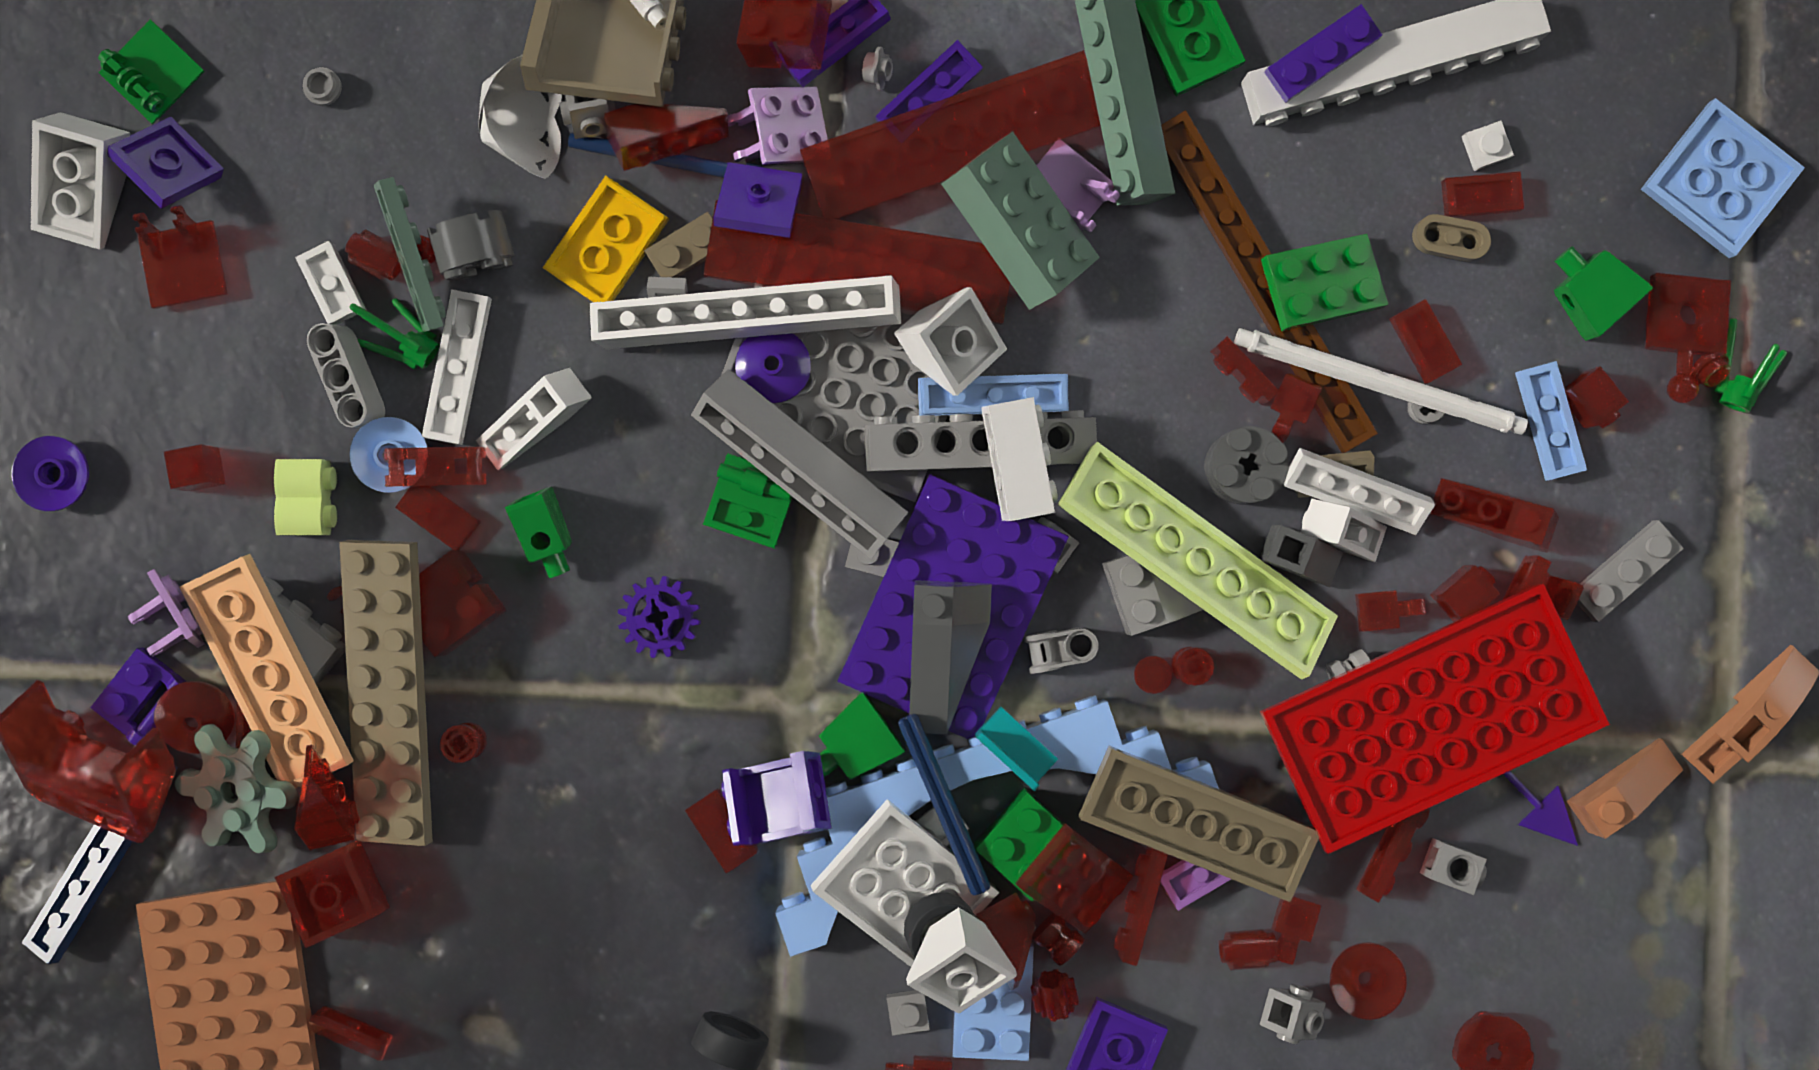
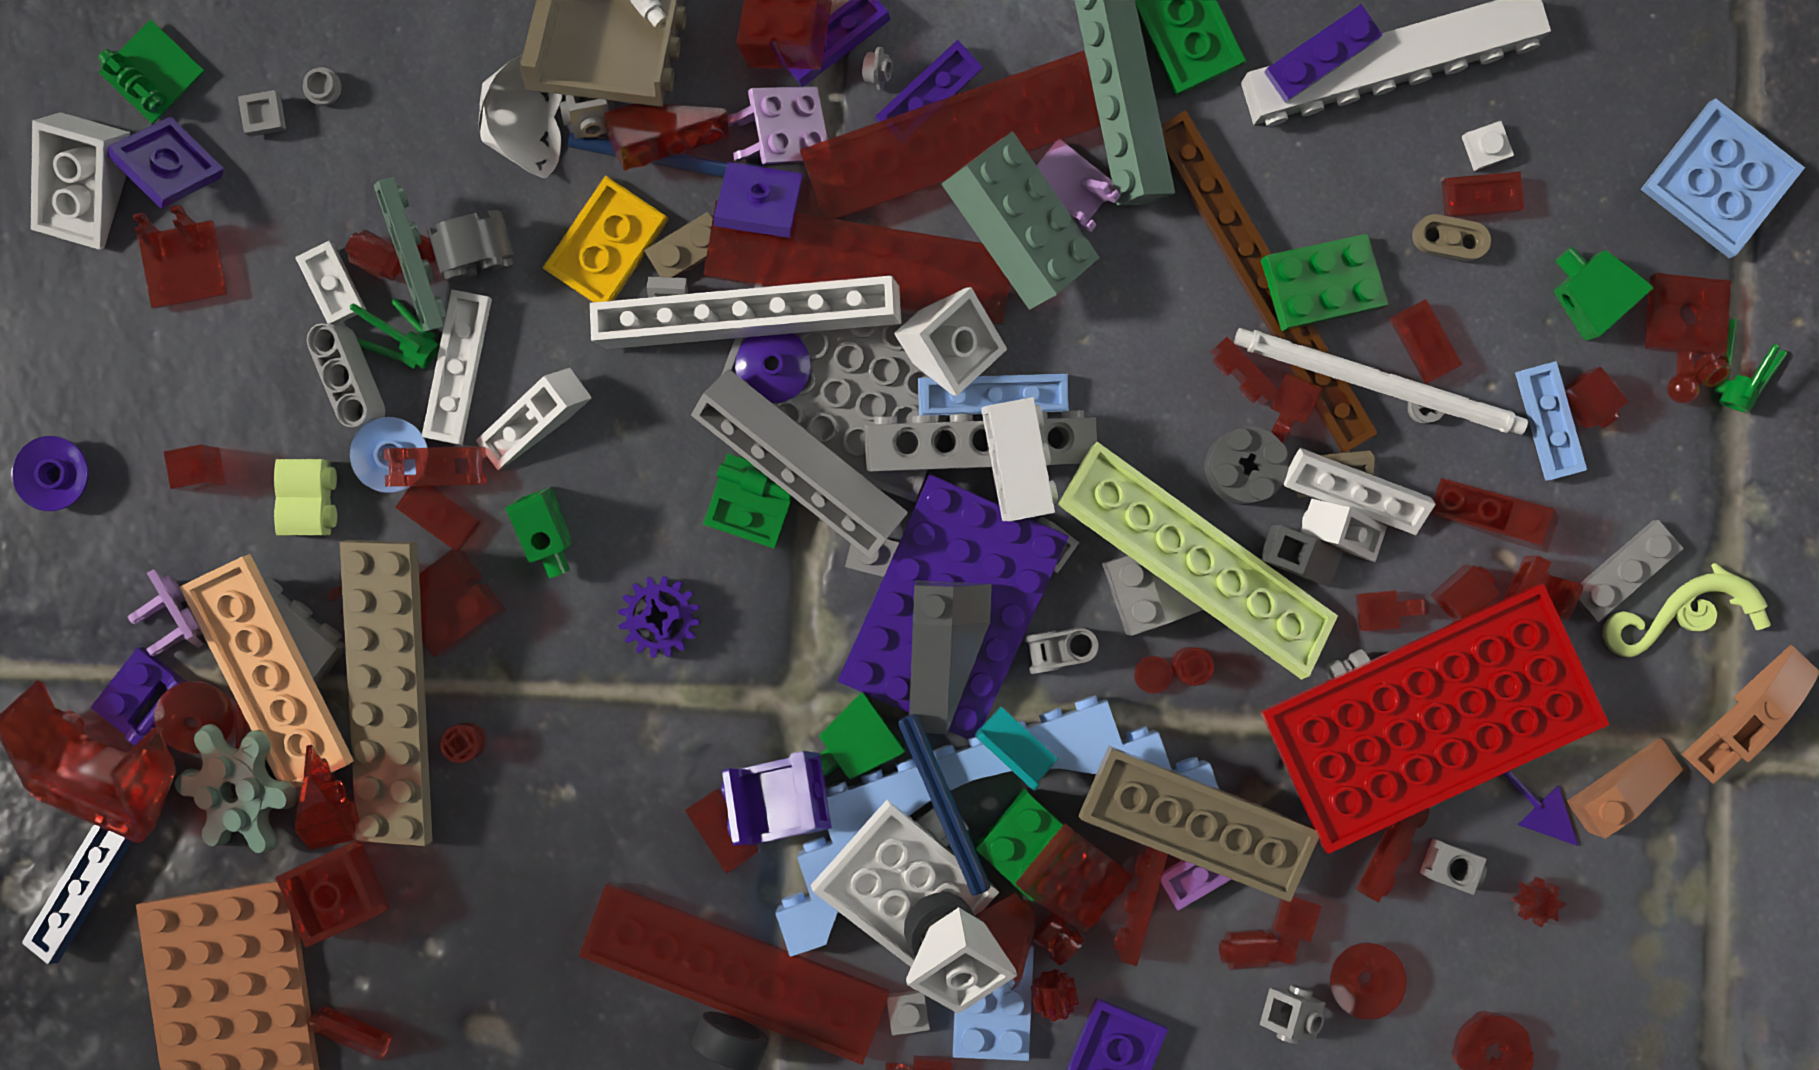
(262, 113): none -> light grey plate
(734, 973): none -> clear red plate
(1548, 897): none -> clear red gear
(1678, 606): none -> yellowish green plant

